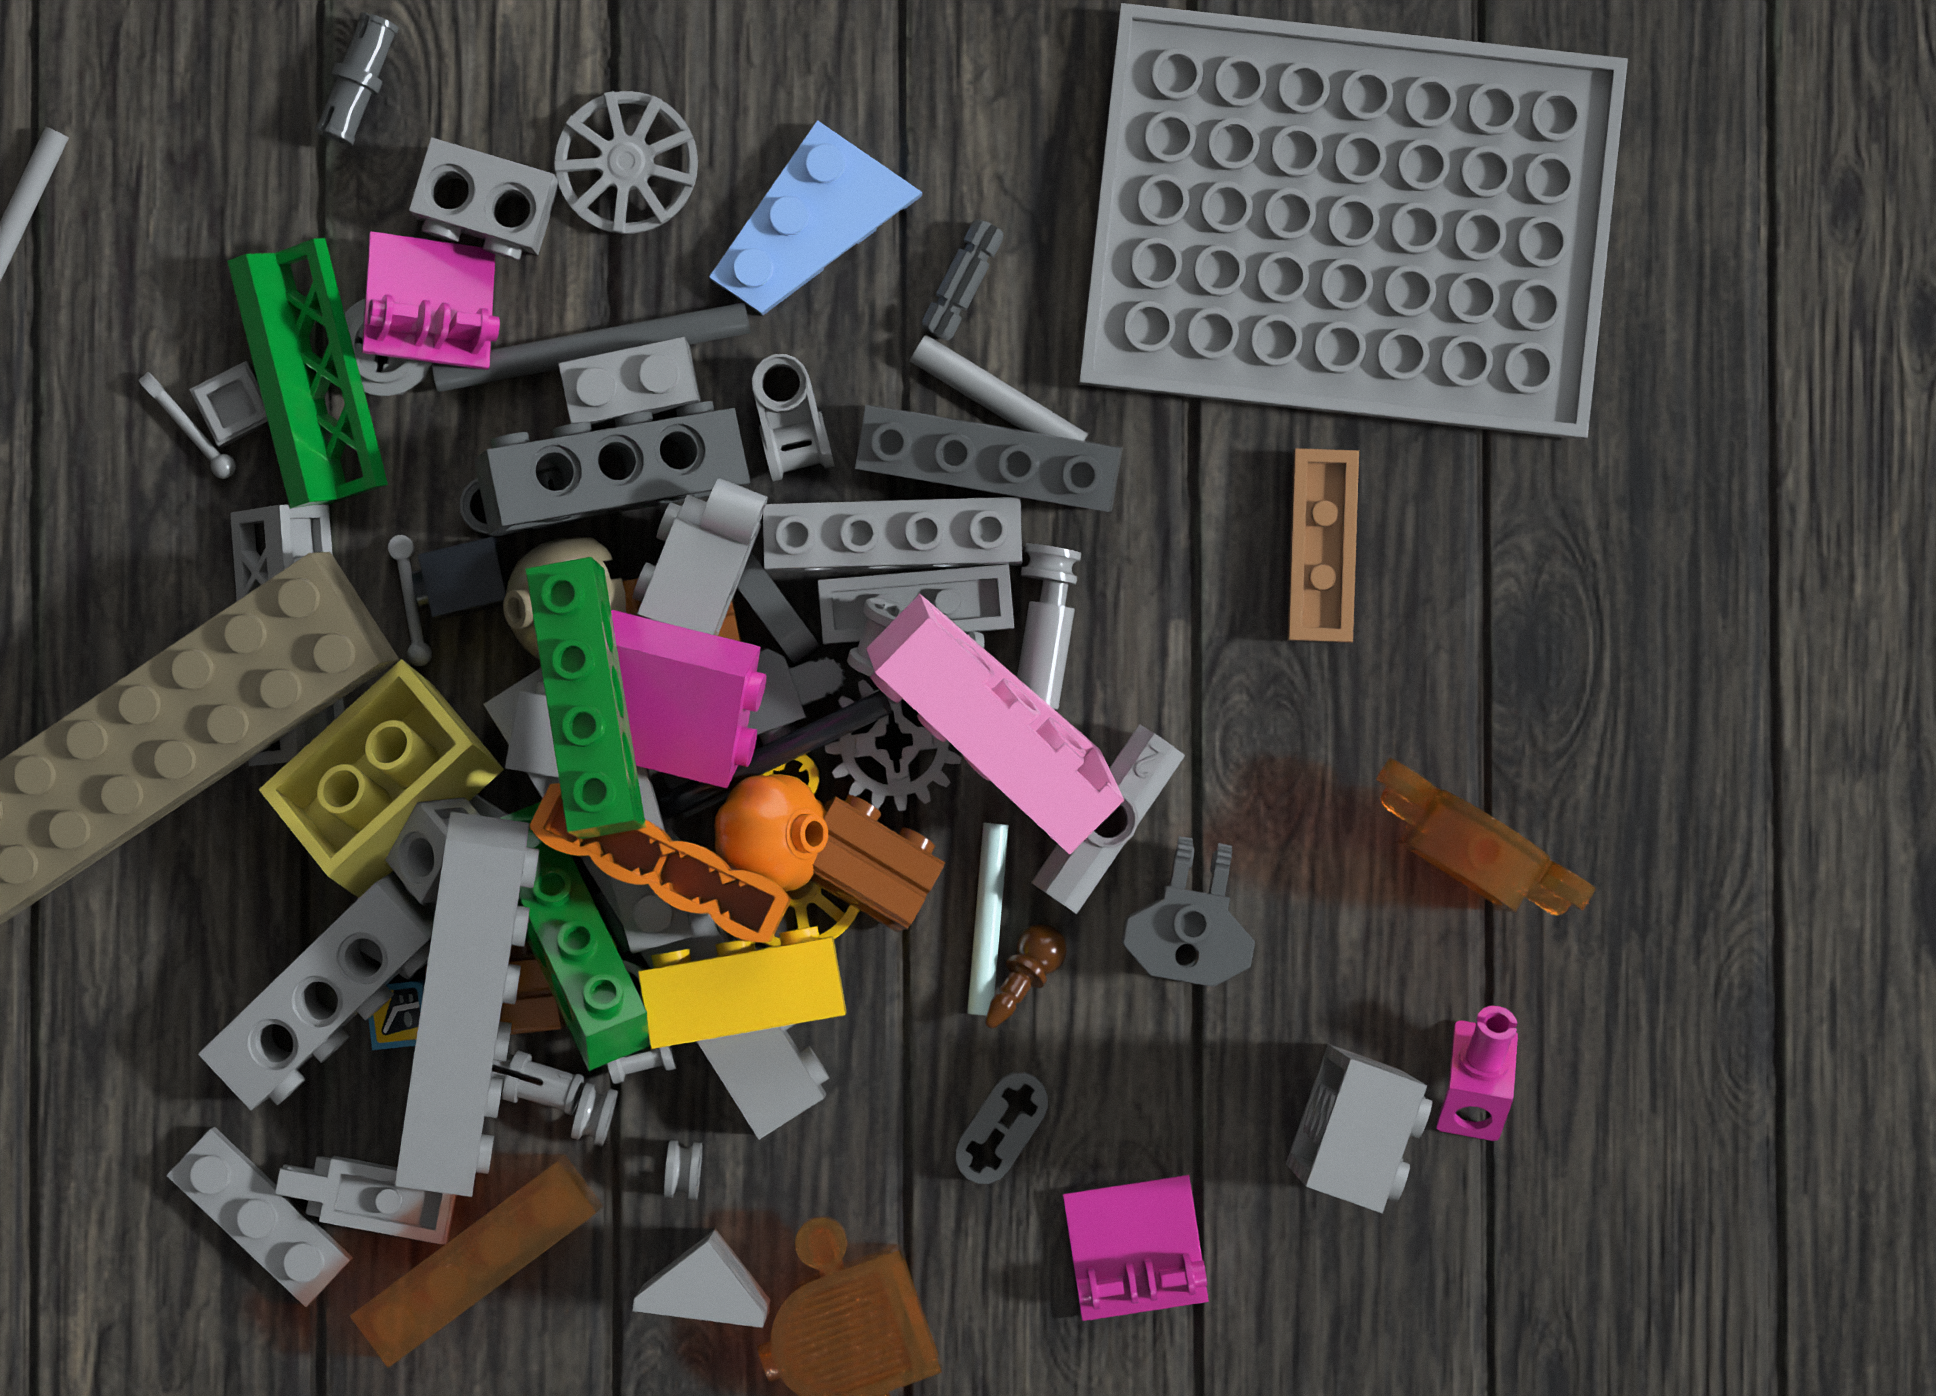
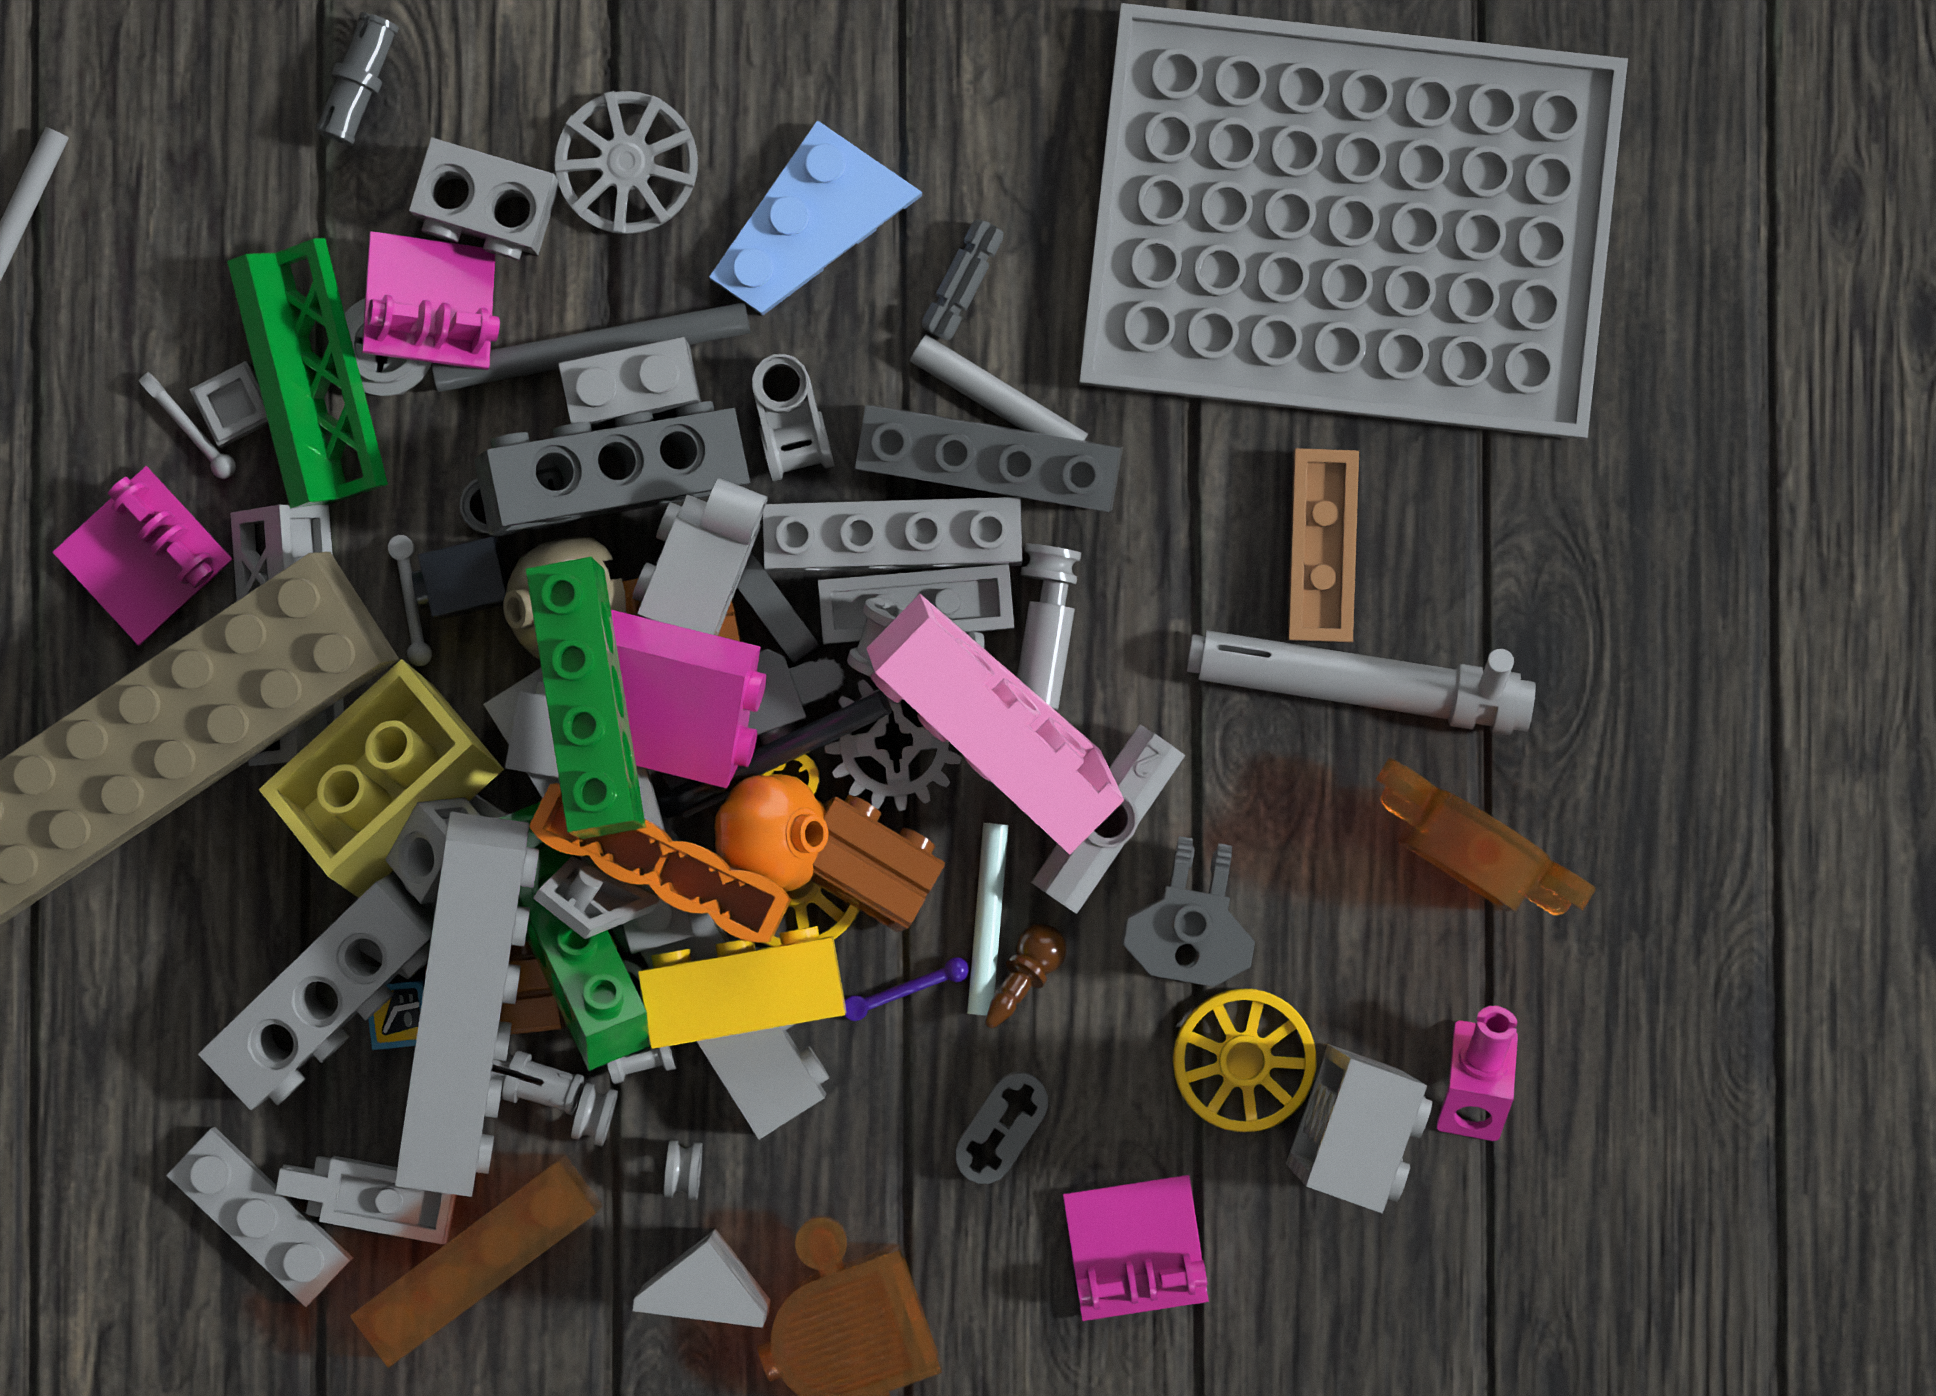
(142, 555): none -> dark pink hinge
(592, 899): none -> light grey piece
(955, 970): none -> dark purple hinge
(1244, 1060): none -> yellow wheel
(1460, 694): none -> light grey cylinder

